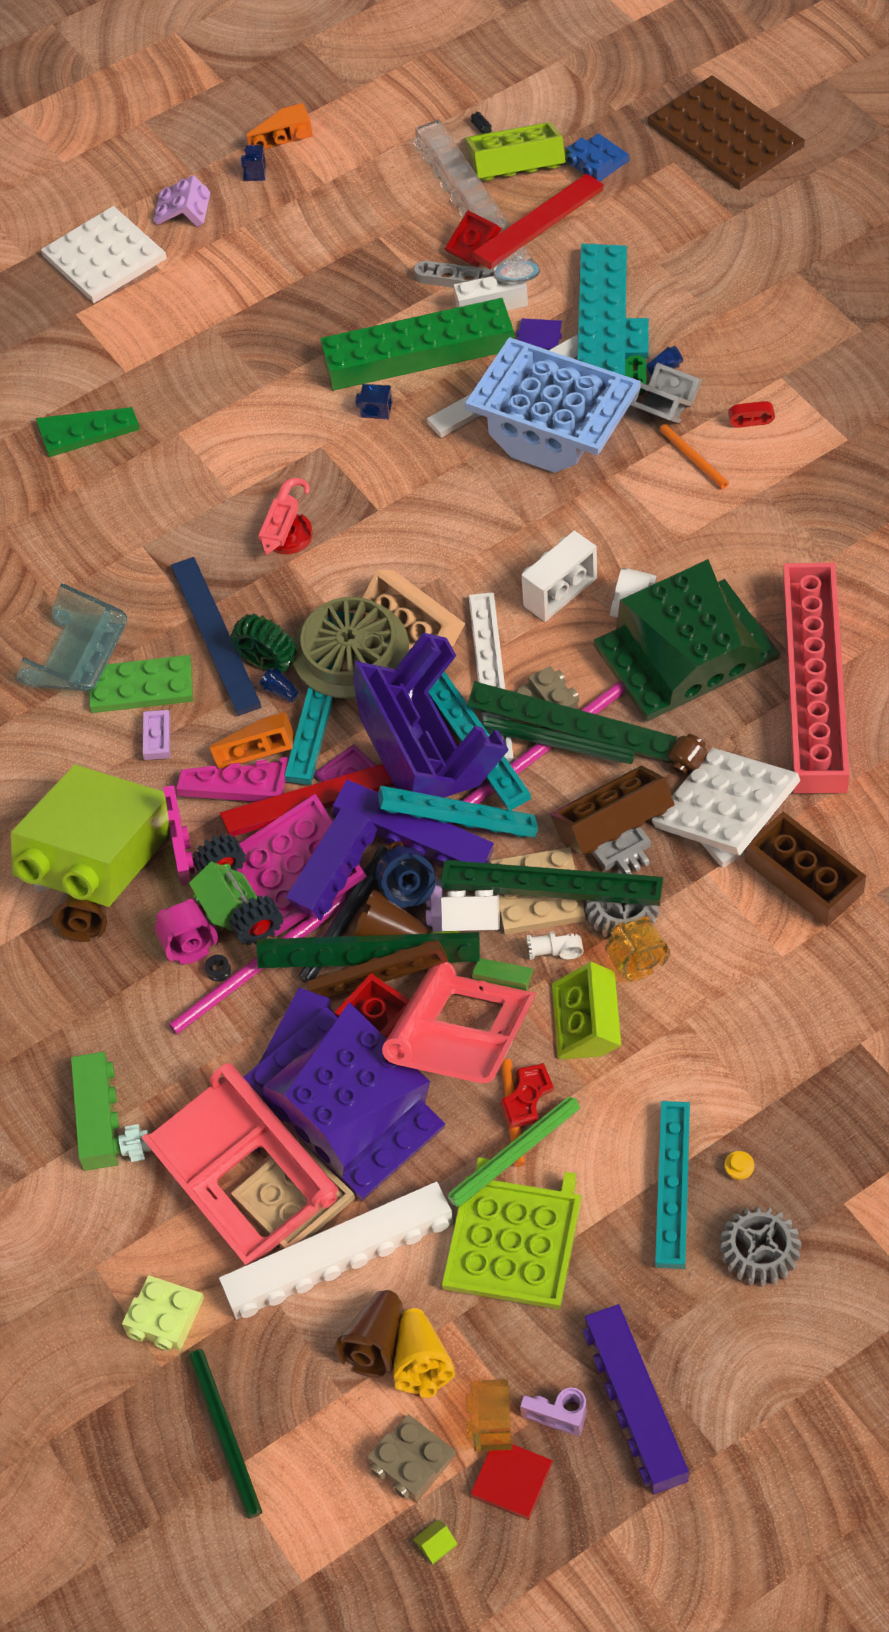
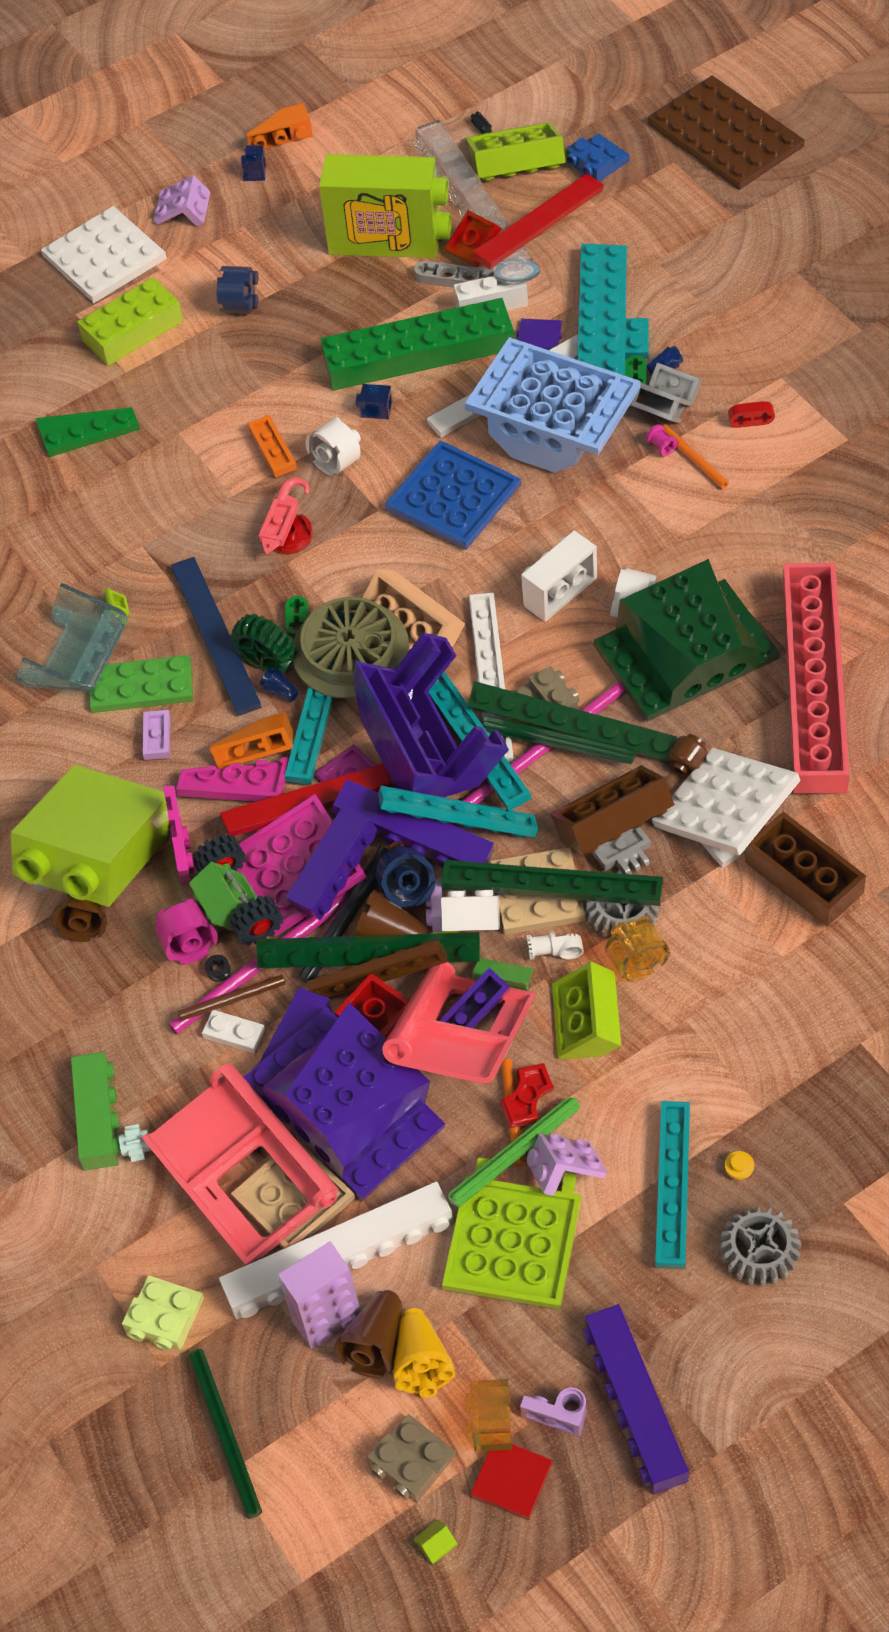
(116, 600): none -> lime slope
(130, 321): none -> lime brick
(231, 998): none -> reddish brown bar
(233, 1031): none -> white plate
(237, 289): none -> dark blue brick
(272, 446): none -> orange plate
(292, 618): none -> green beam
(320, 1295): none -> lavender brick
(333, 446): none -> white brick
(384, 205): none -> lime brick
(453, 494): none -> blue plate
(477, 1001): none -> dark purple brick
(555, 1154): none -> lavender bracket
(660, 439): none -> dark pink bush

